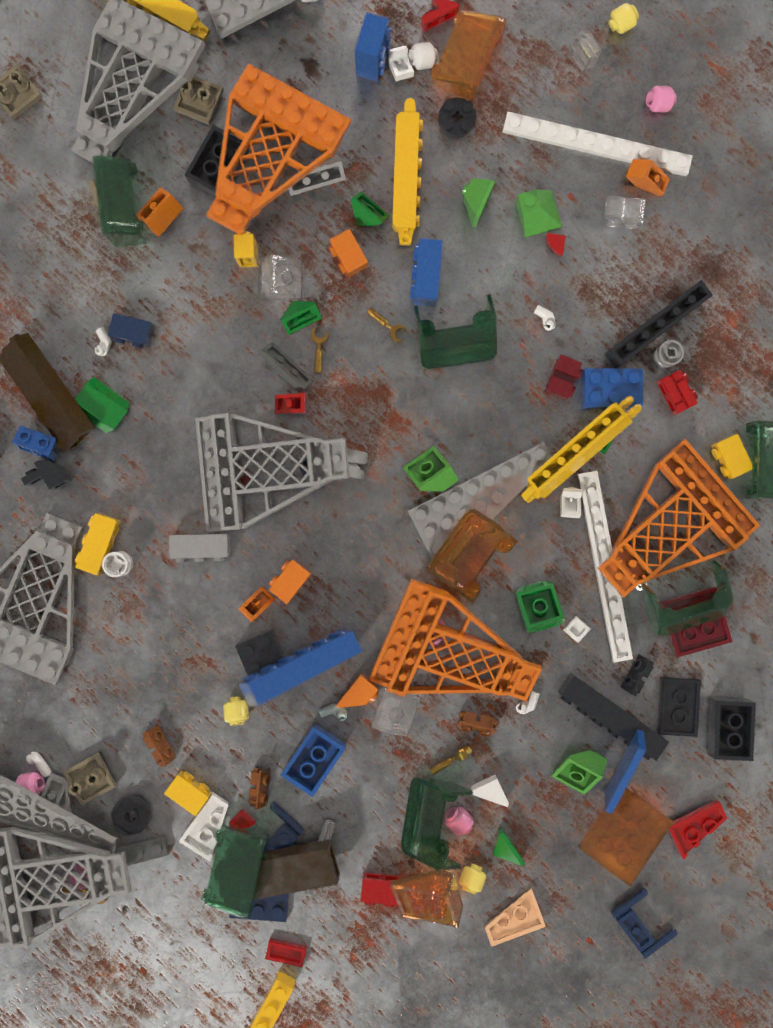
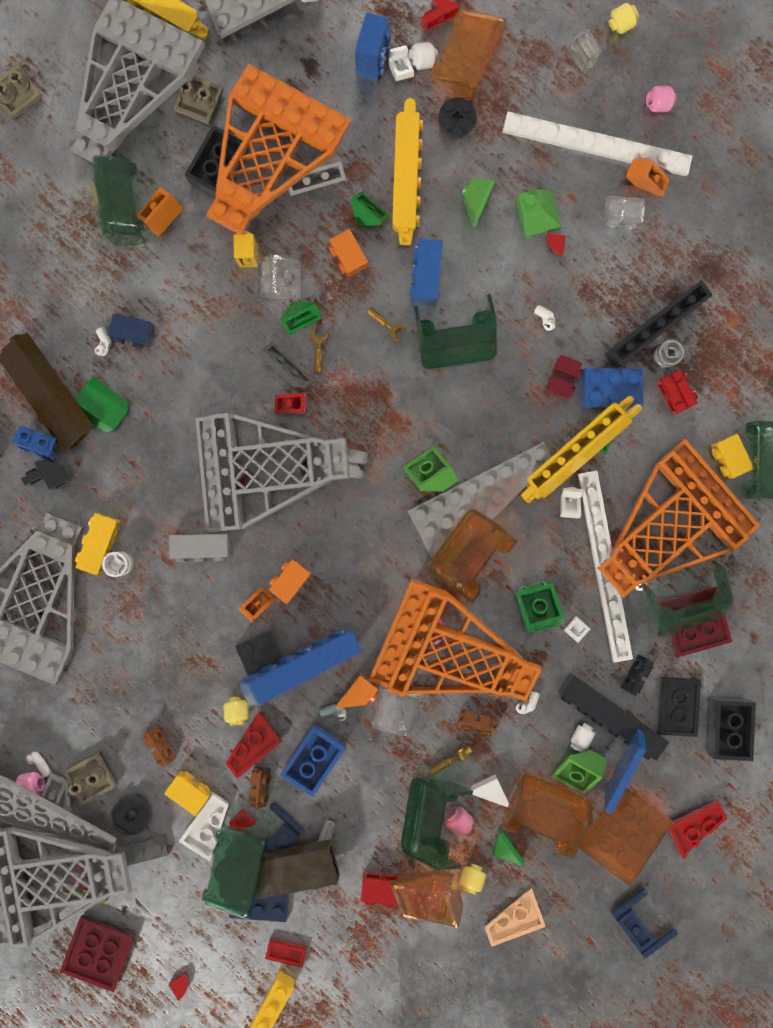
(97, 953): none -> dark red plate
(179, 985): none -> red tile
(254, 745): none -> red wing
(550, 813): none -> clear orange windscreen
(582, 737): none -> white brick

